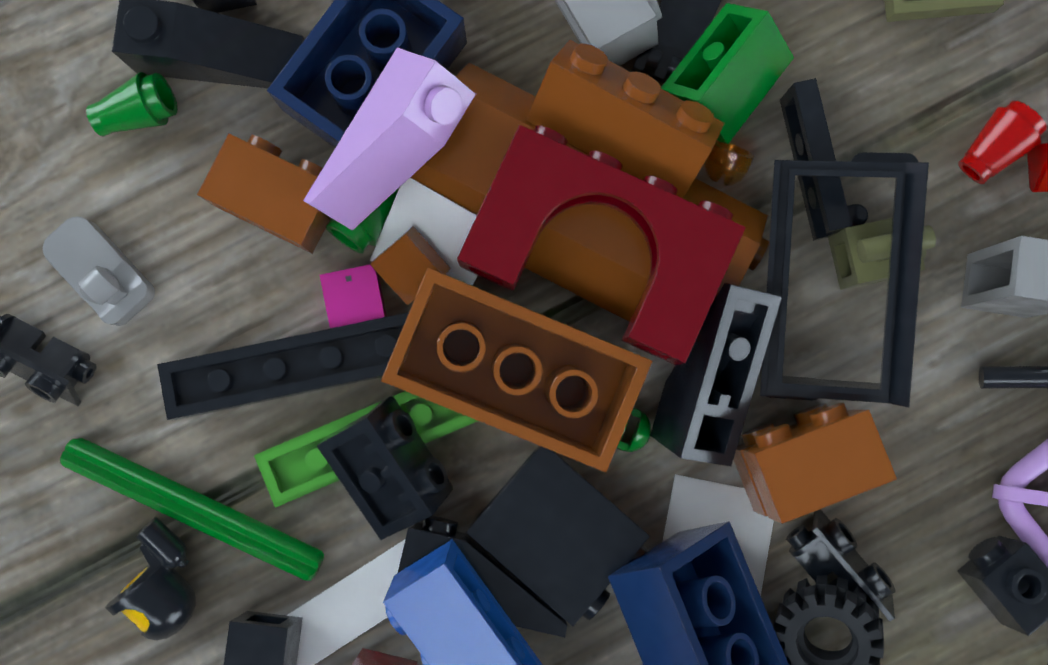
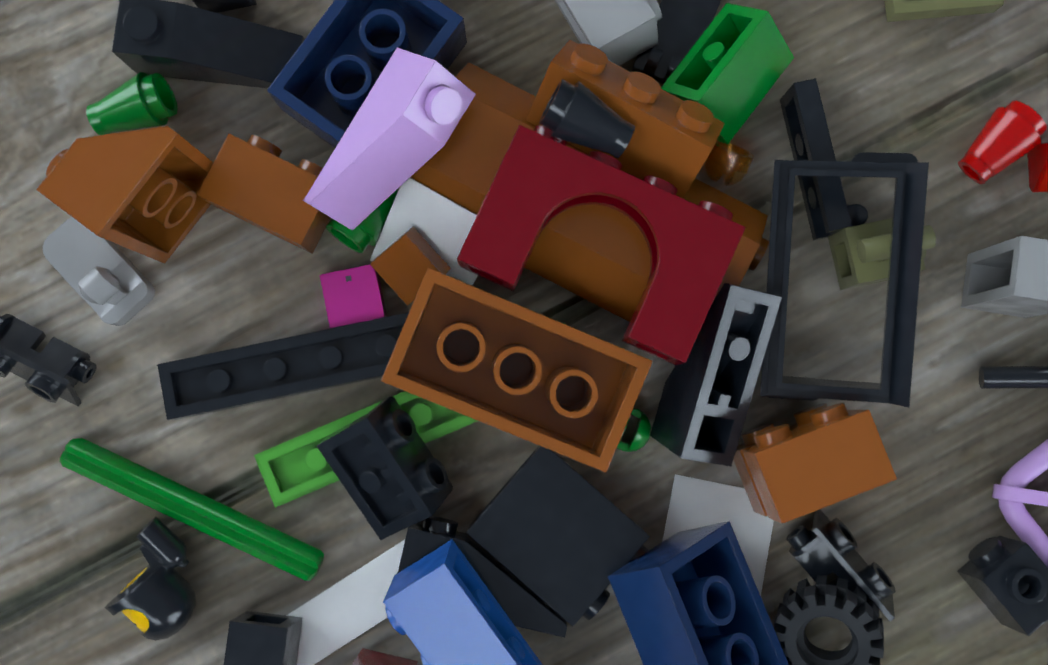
(131, 188): none -> dark orange slope
(585, 120): none -> black cone

